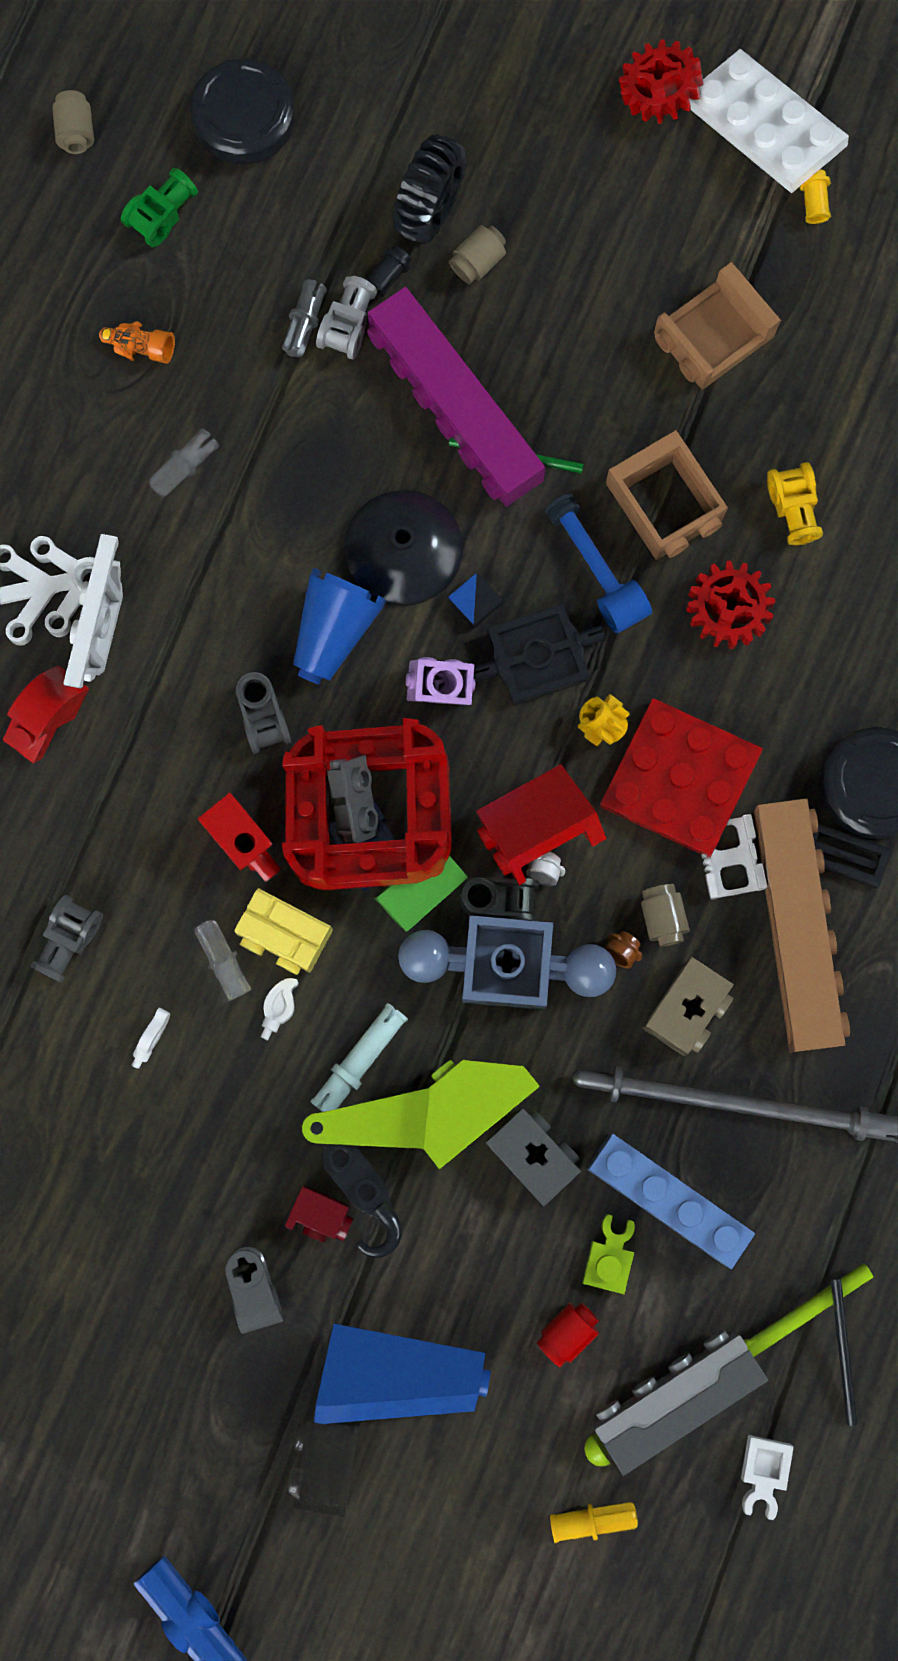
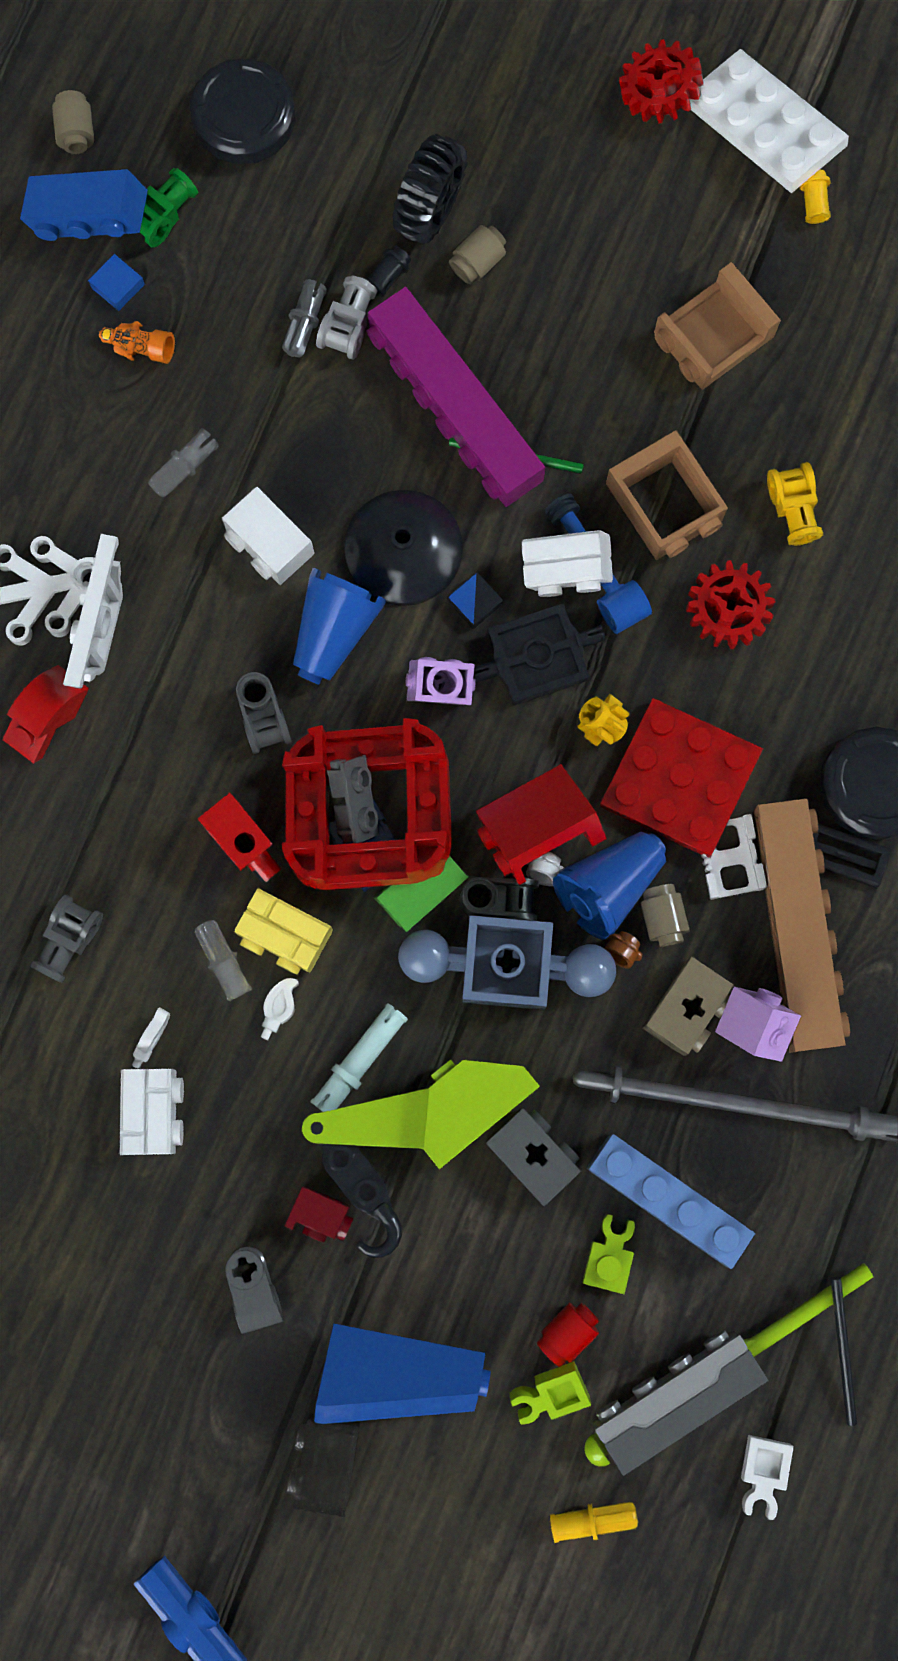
(84, 204): none -> blue brick
(116, 282): none -> blue tile
(149, 1111): none -> white brick
(267, 536): none -> white brick
(557, 1391): none -> lime plate
(567, 562): none -> white brick
(610, 882): none -> blue cone
(758, 1023): none -> lavender head

